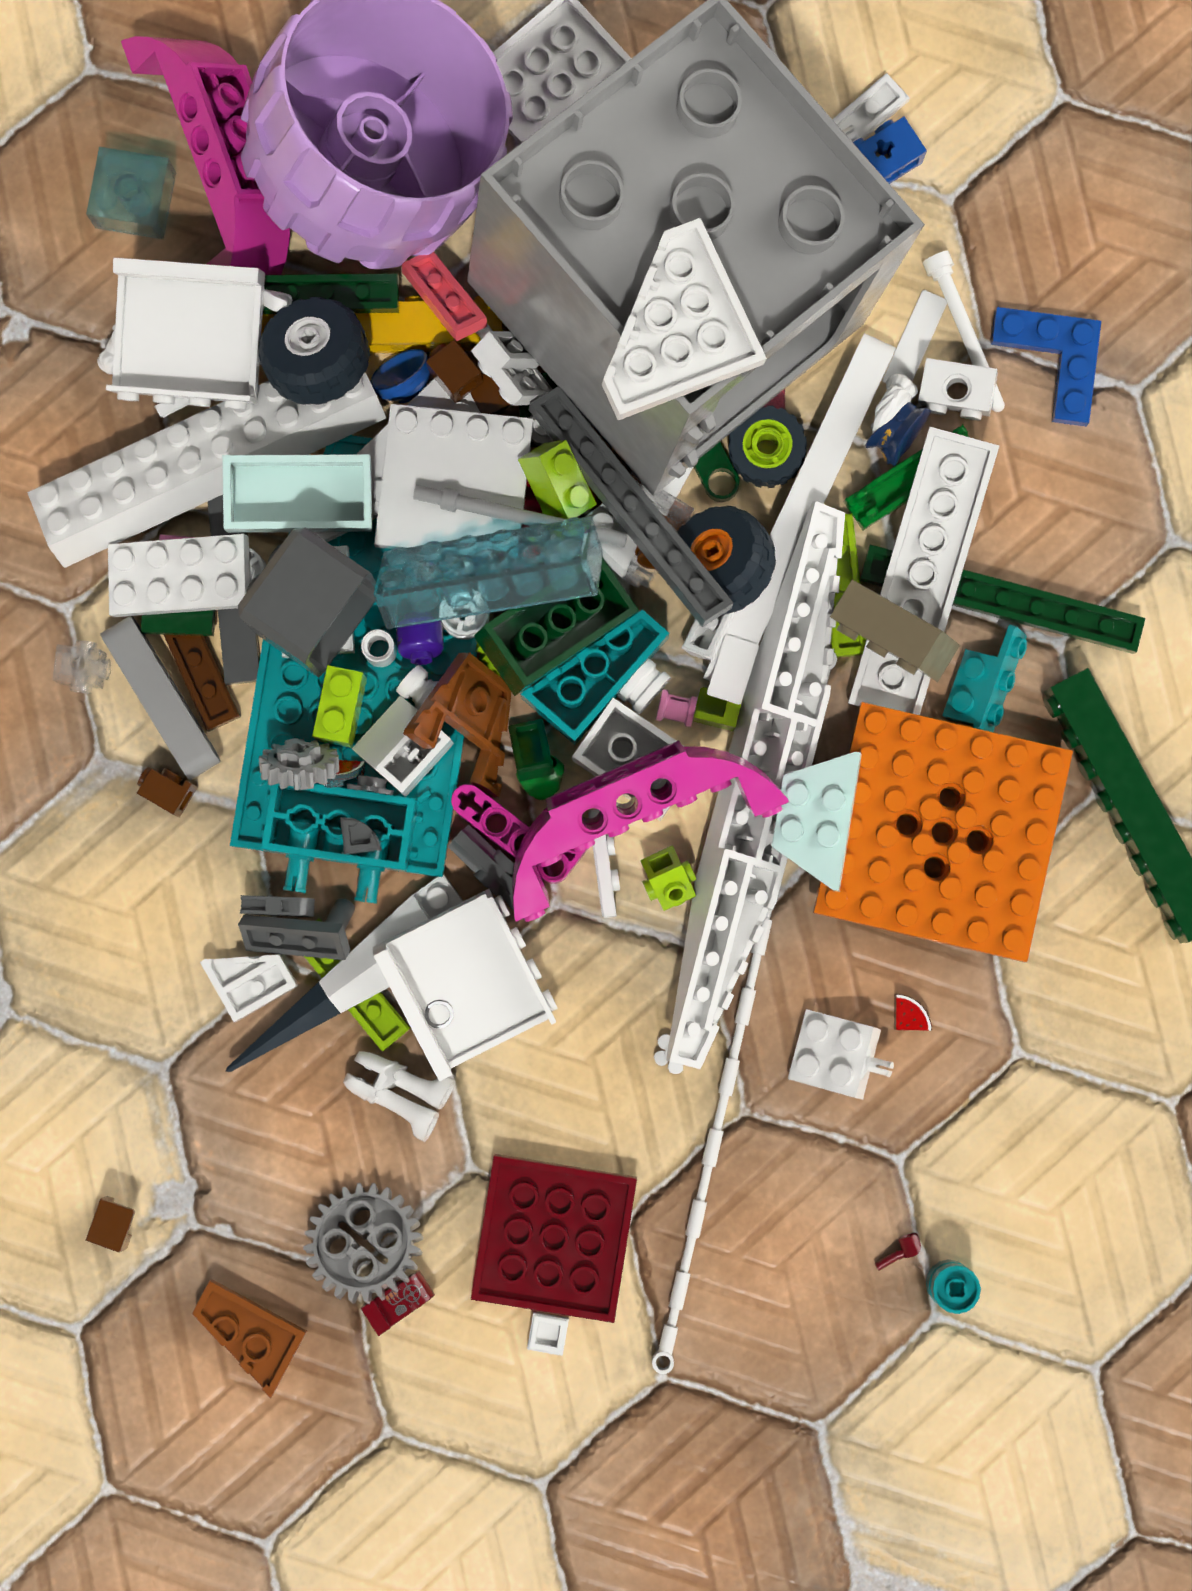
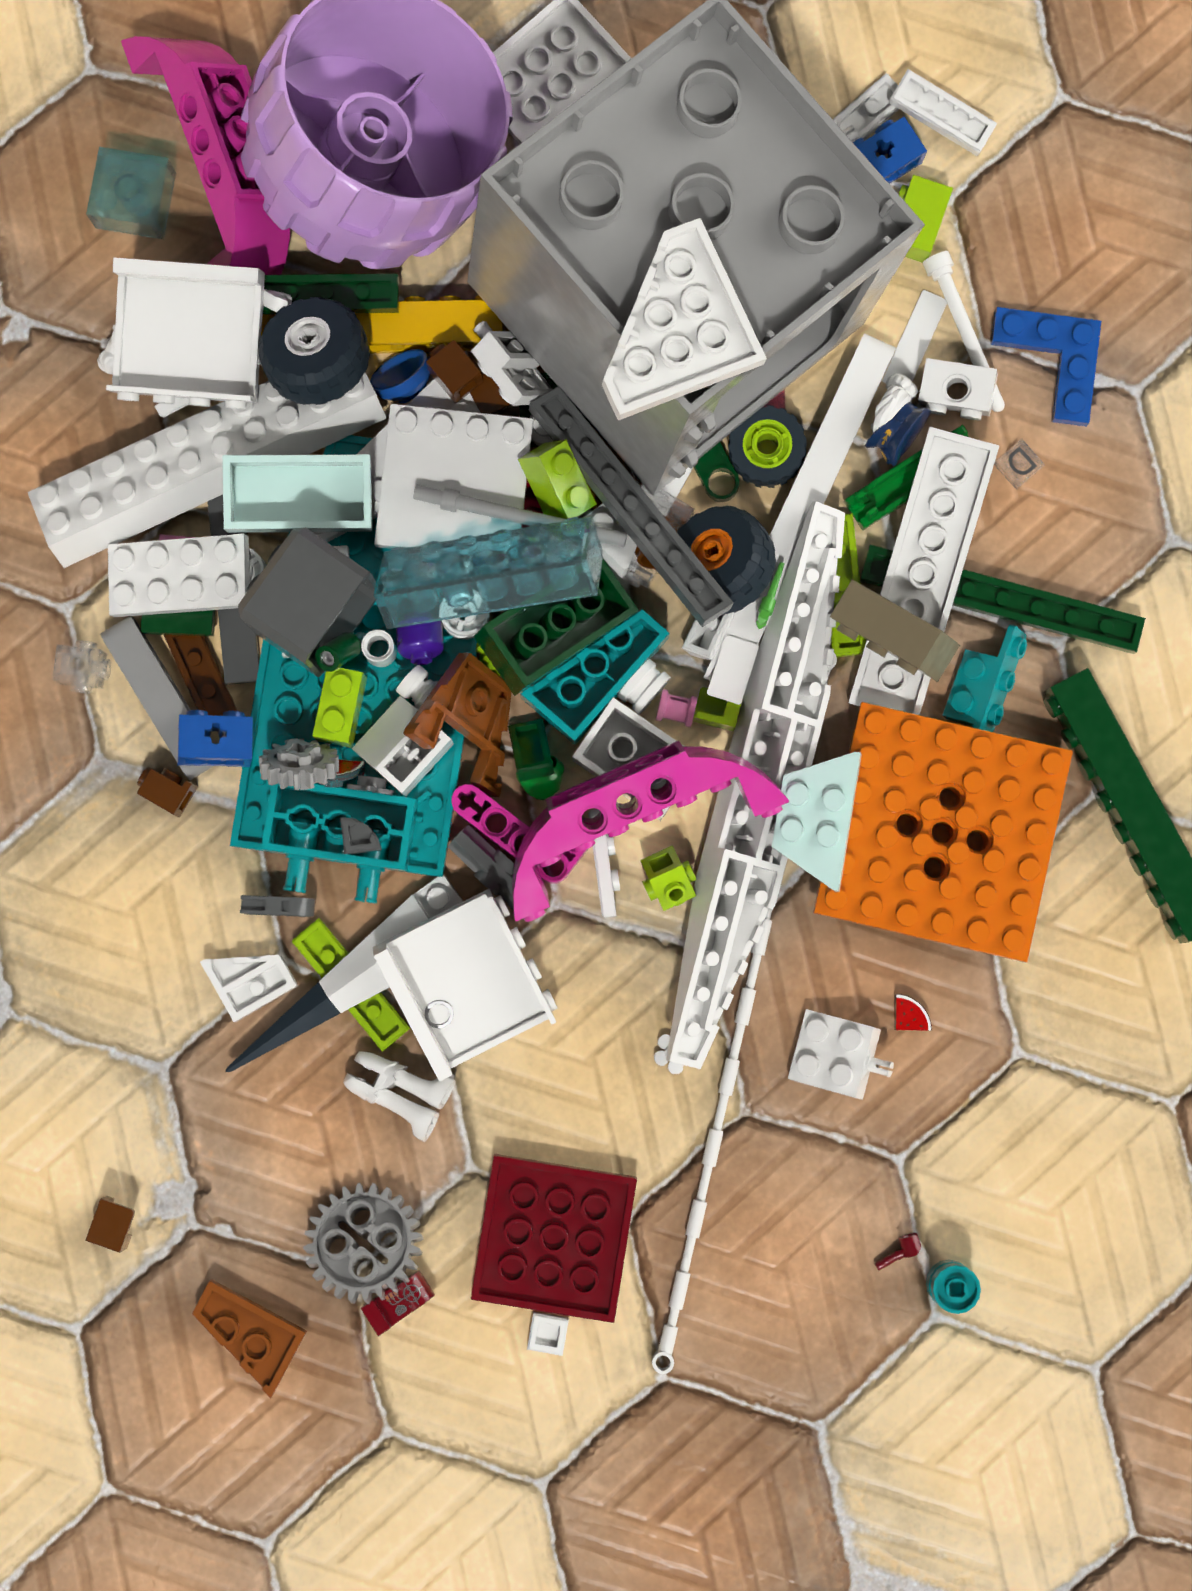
(196, 745): none -> blue brick
(300, 936): dark grey piece -> none
(339, 651): none -> dark green piece
(444, 295): coral plate -> none
(768, 602): none -> bright green piece
(929, 203): none -> lime brick
(942, 112): none -> white plate
(1019, 464): none -> clear tile

